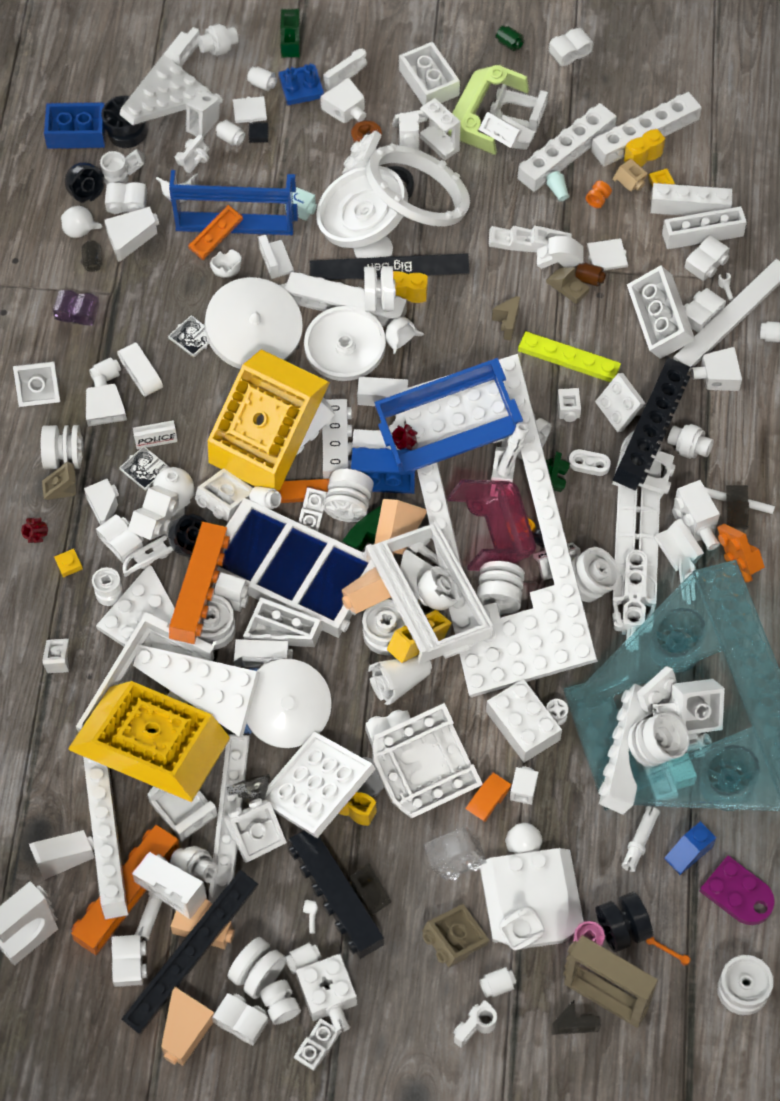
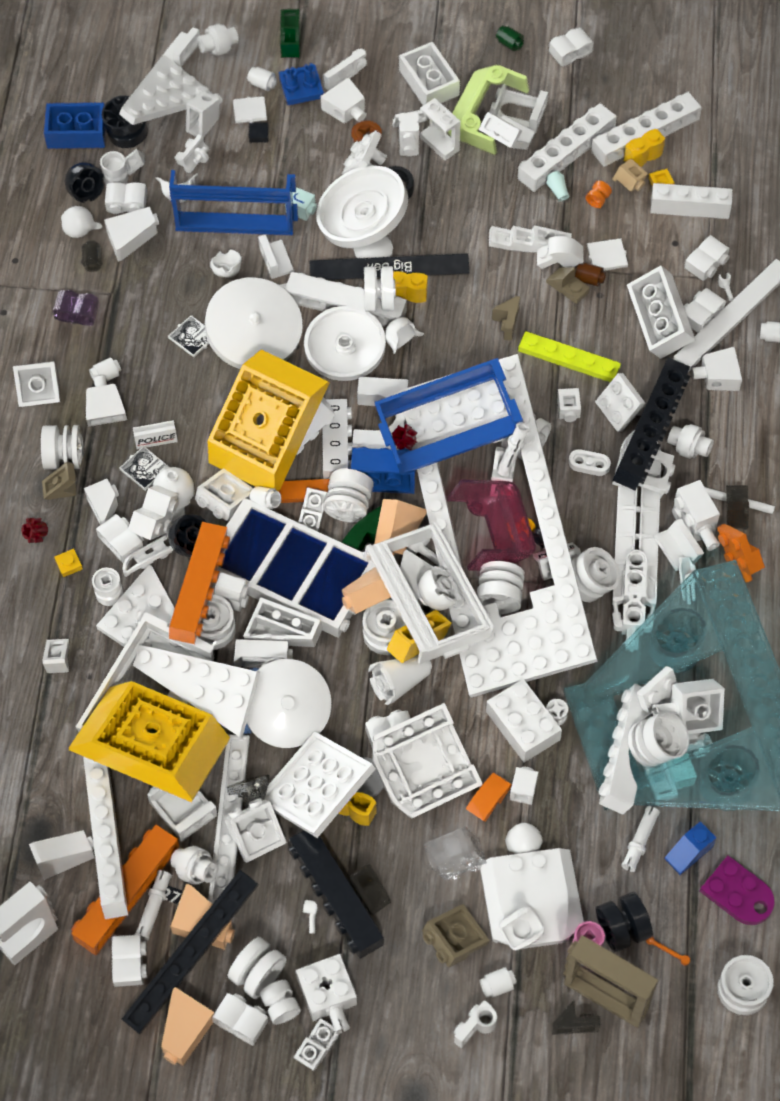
(140, 369): white beam -> none
(170, 884): white wedge -> none
(215, 232): orange tile -> none
(230, 133): white brick -> none
(302, 957): white brick -> none
(428, 164): white piece -> none
(555, 466): dark green hips -> none
(696, 228): white brick -> none

